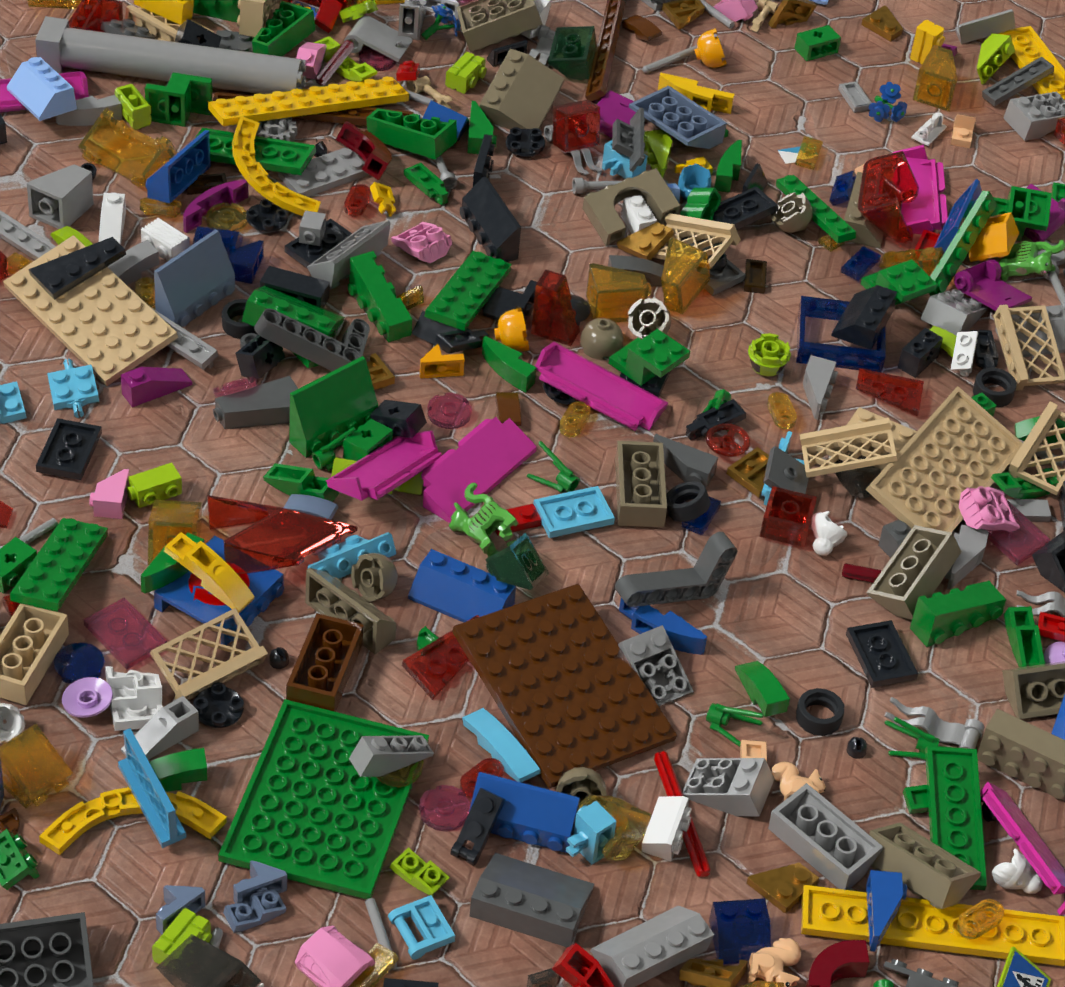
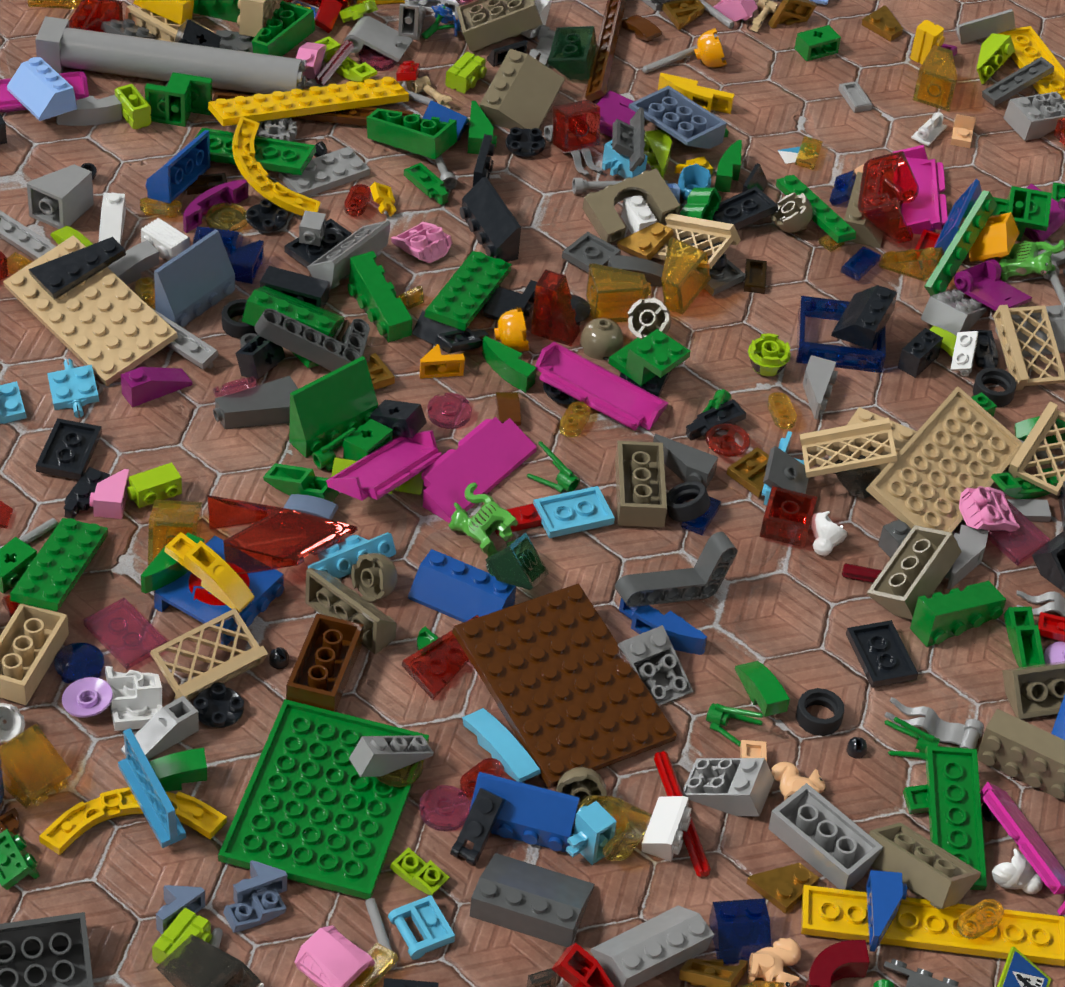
(79, 496): none -> black hinge
(125, 149): clear yellow windscreen -> none
(368, 147): dark red arch -> none
(589, 250): none -> dark grey plate
(881, 108): blue plant -> none
(892, 389): clear red wing -> none
(905, 278): green bracket -> none

